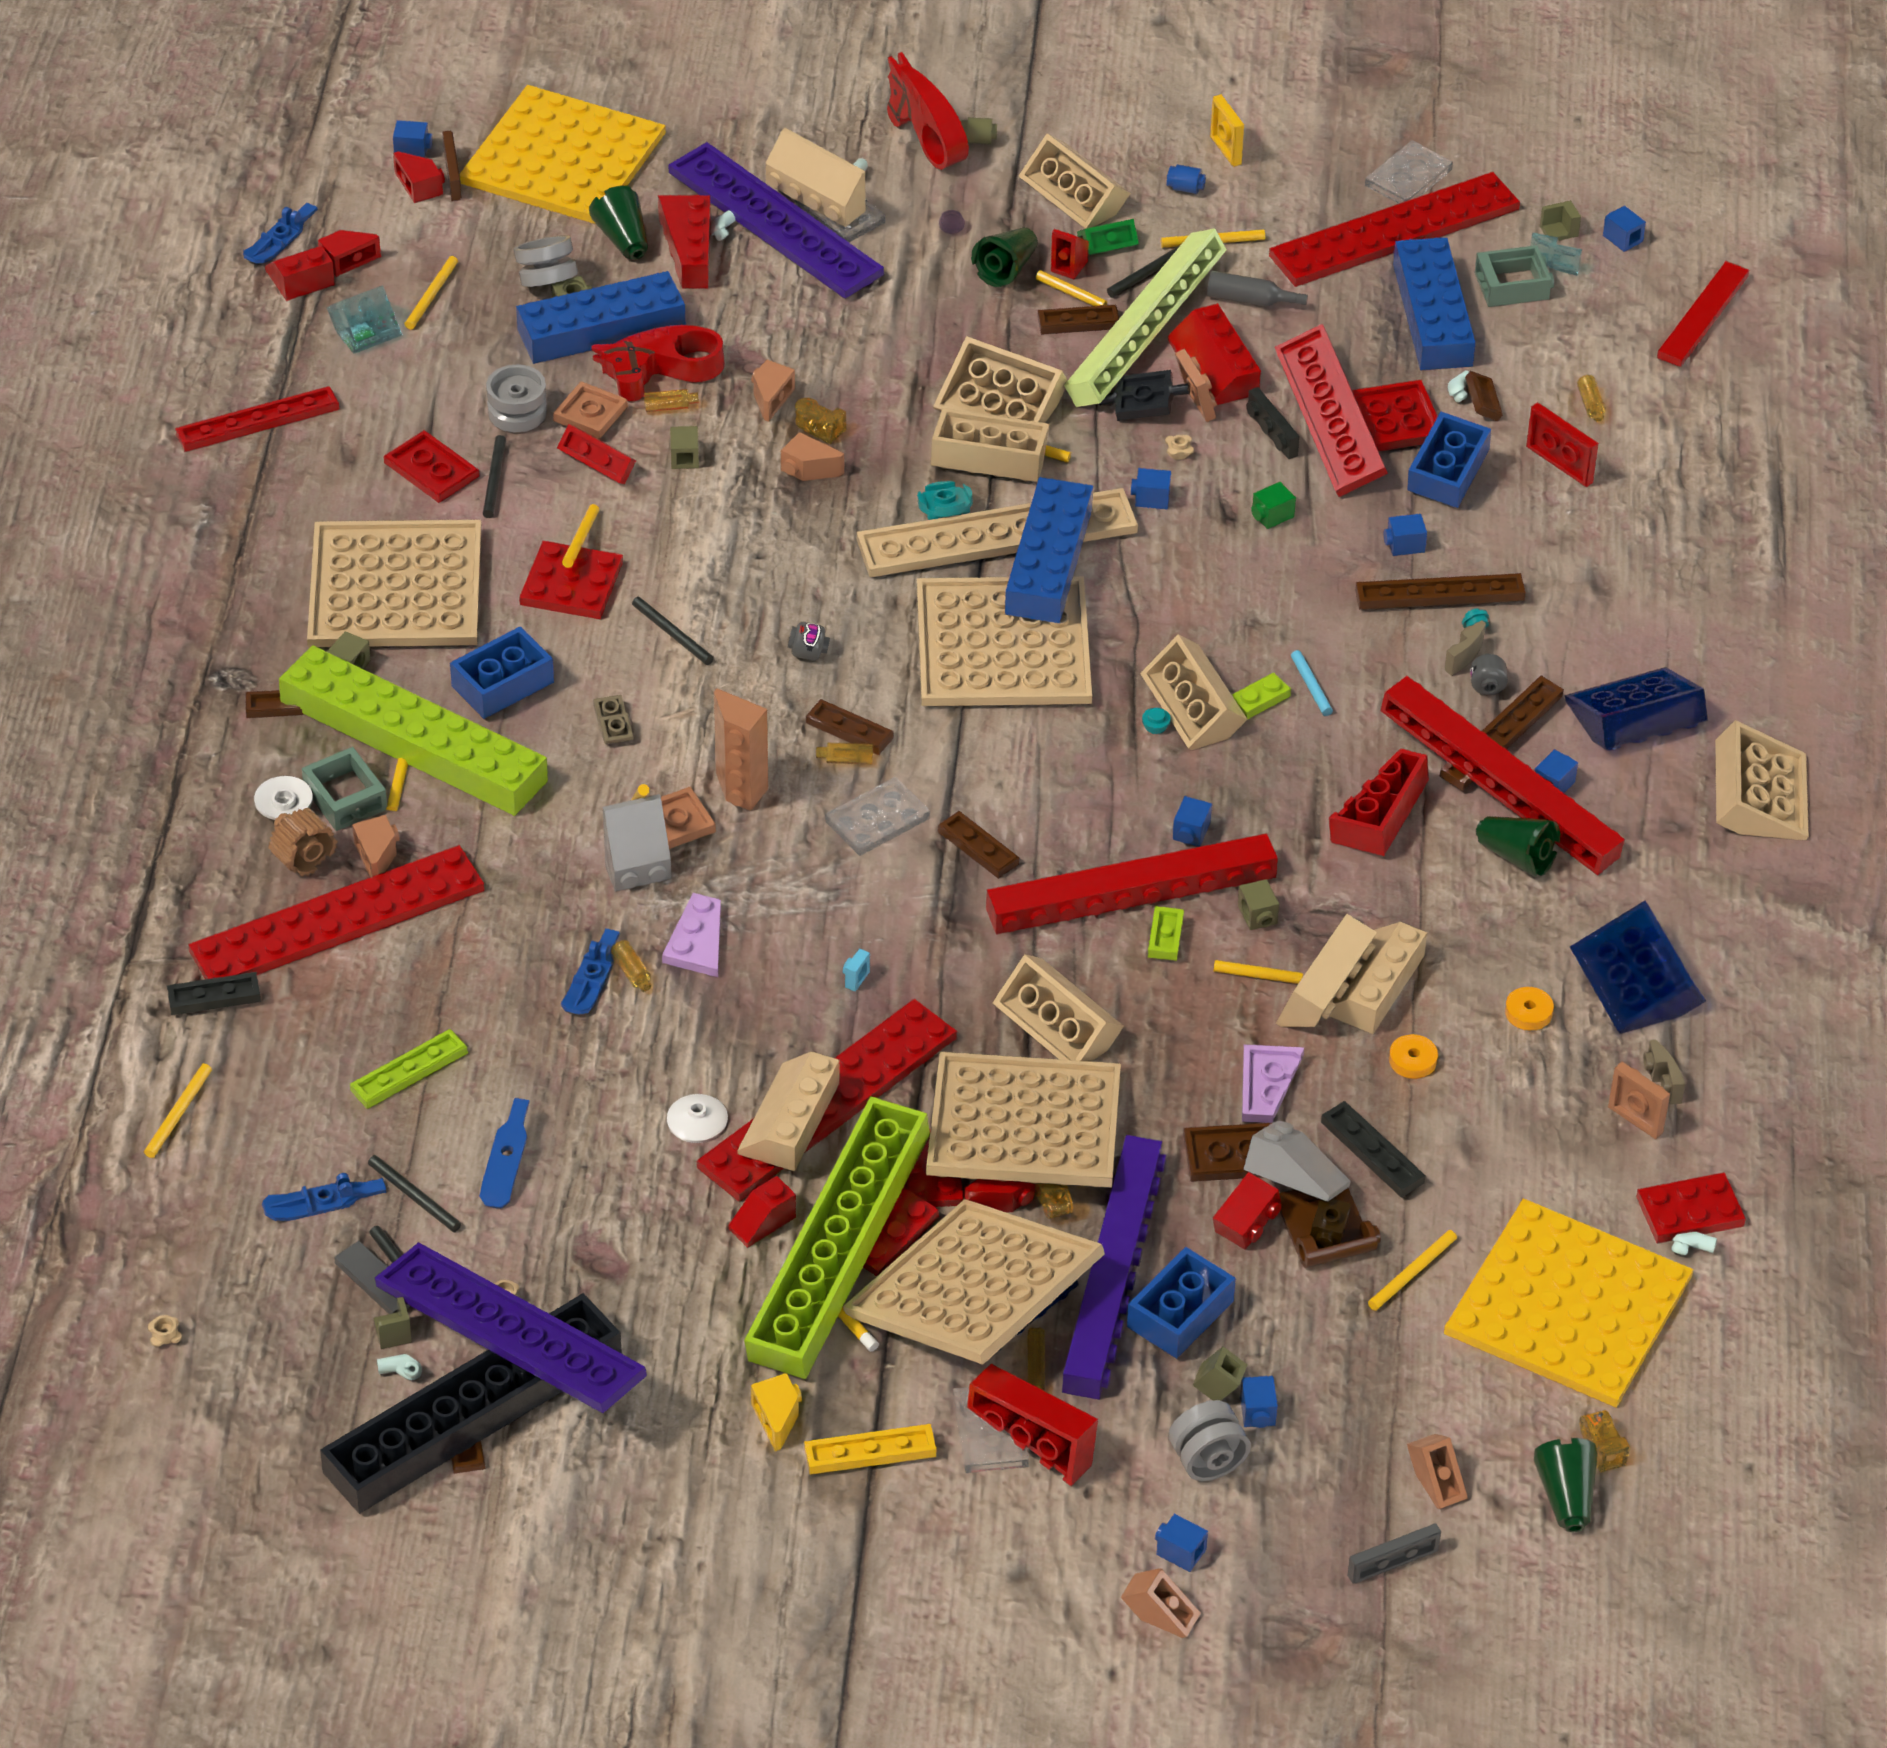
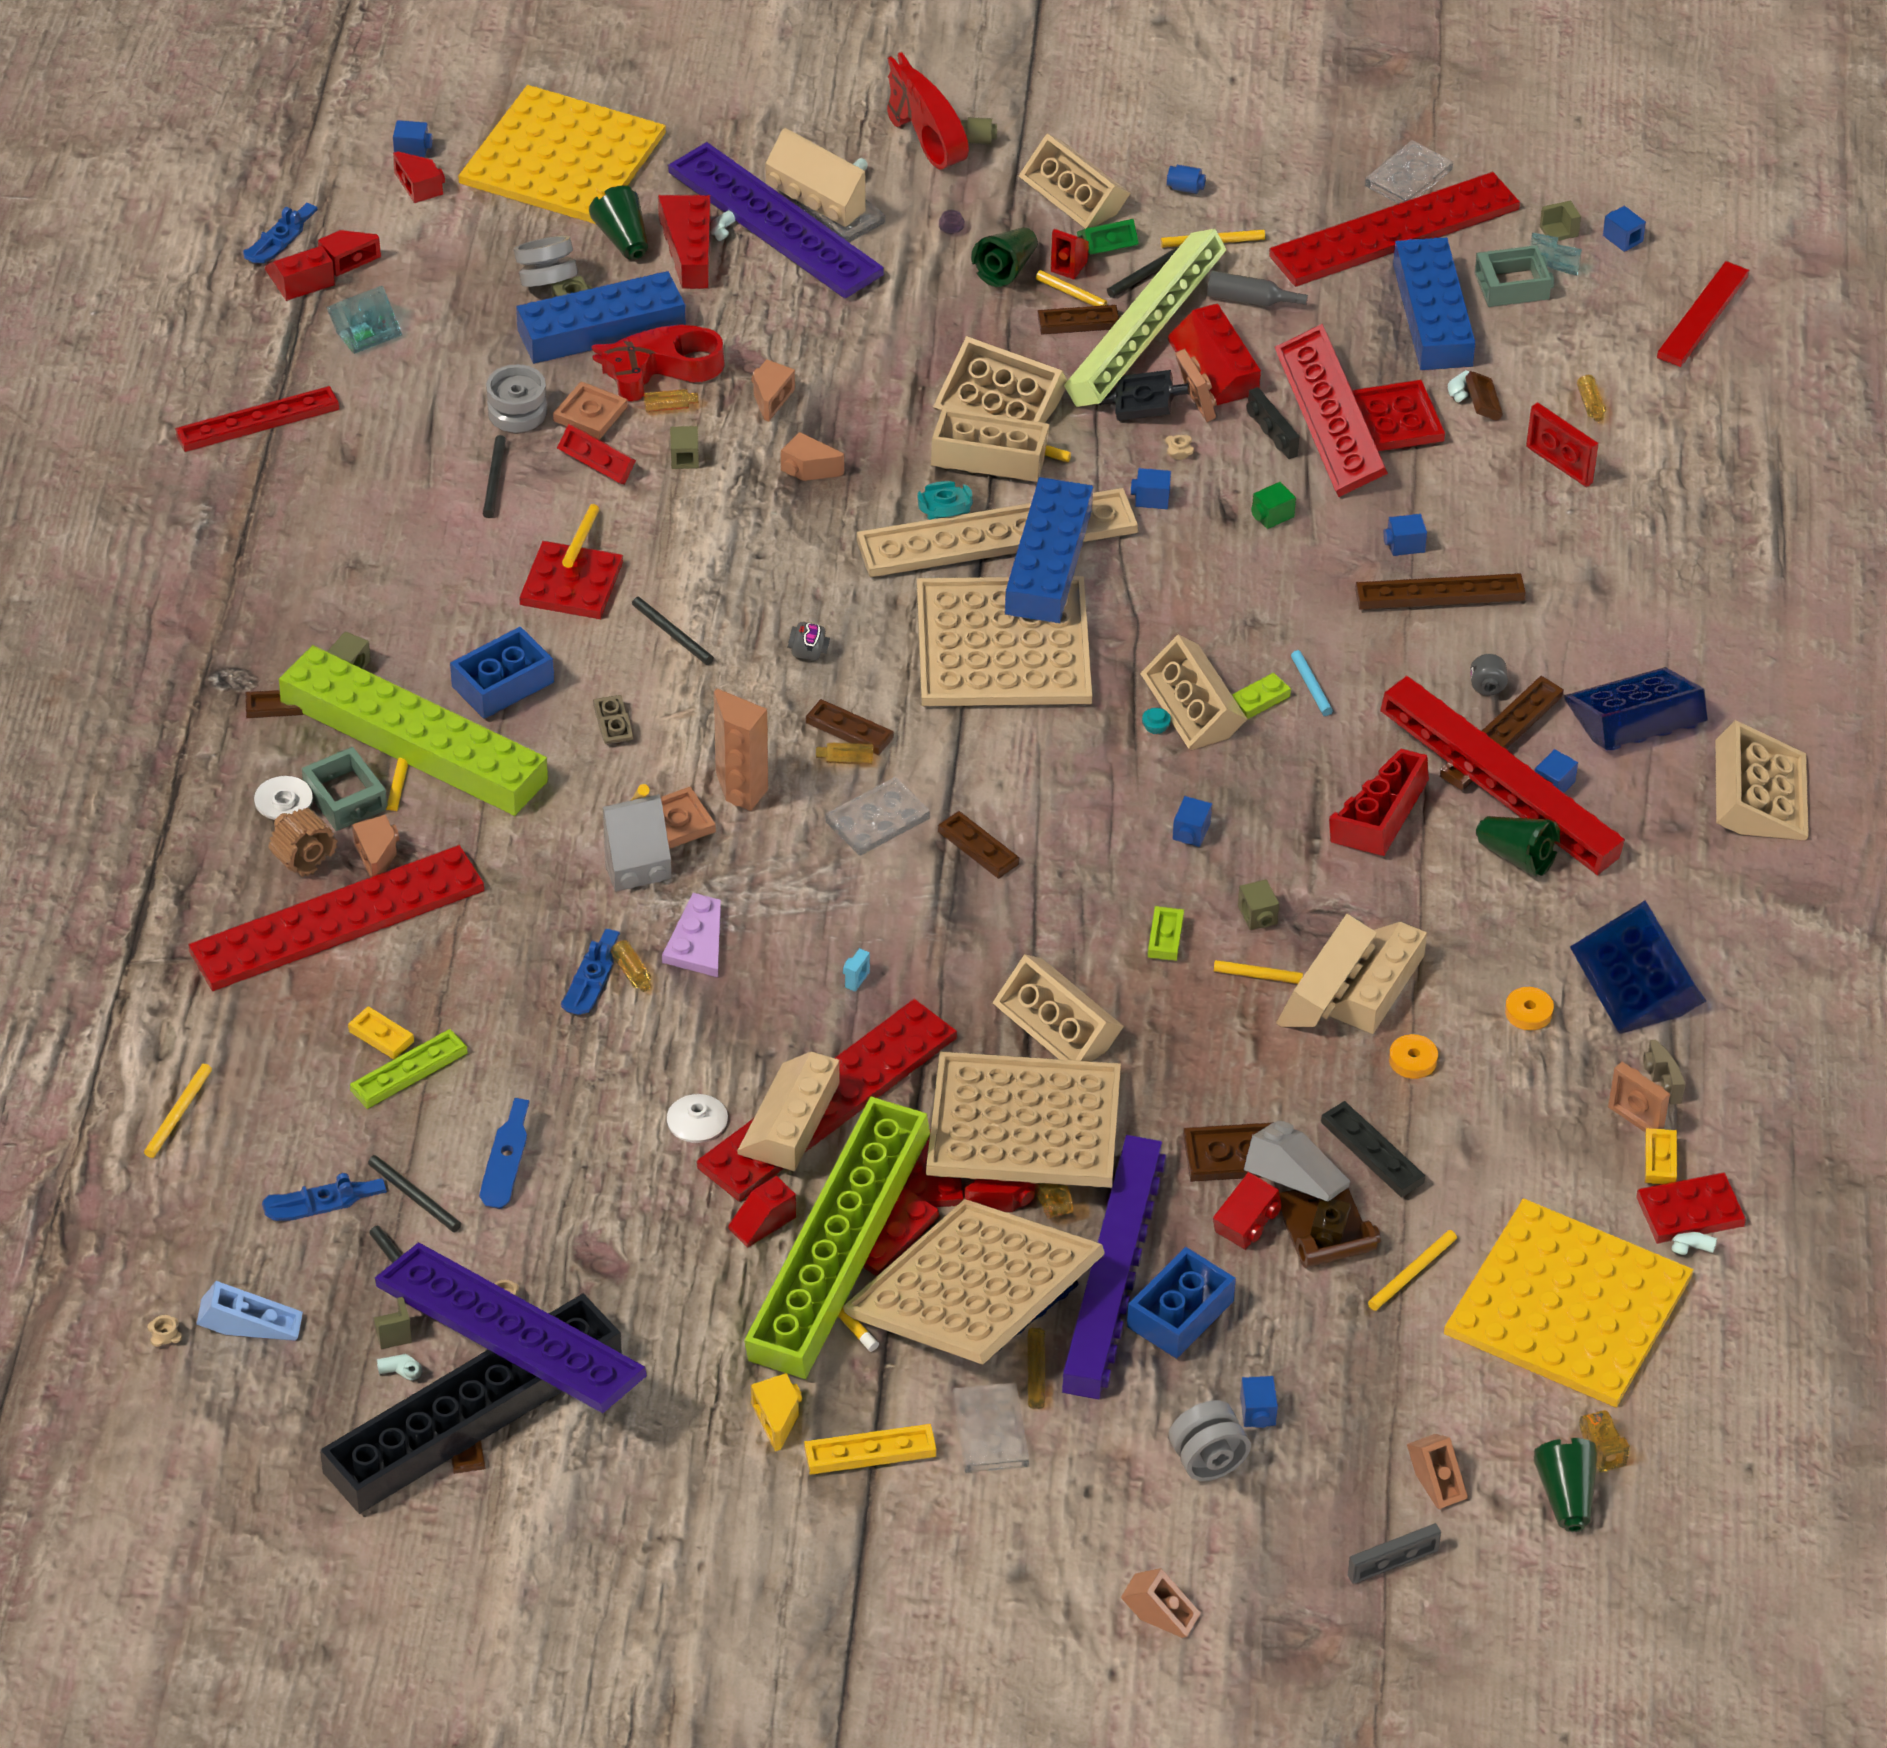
(213, 993): pearl dark grey plate -> none
(246, 1314): none -> light blue slope
(362, 1268): dark grey tile -> none
(381, 1032): none -> yellow plate
(395, 582): tan plate -> none
(431, 292): yellow bar -> none
(431, 466): red tile -> none
(452, 165): reddish brown tile -> none
(819, 420): clear yellow leg -> none
(1036, 1420): red wedge -> none
(1131, 883): red brick -> none
(1181, 1542): blue brick -> none
(1220, 1374): olive brick -> none
(1227, 130): yellow tile -> none
(1266, 1079): lavender wing -> none
(1449, 459): blue brick -> none
(1461, 654): dark tan slope -> none
(1474, 616): teal plate -> none
(1660, 1156): none -> yellow plate

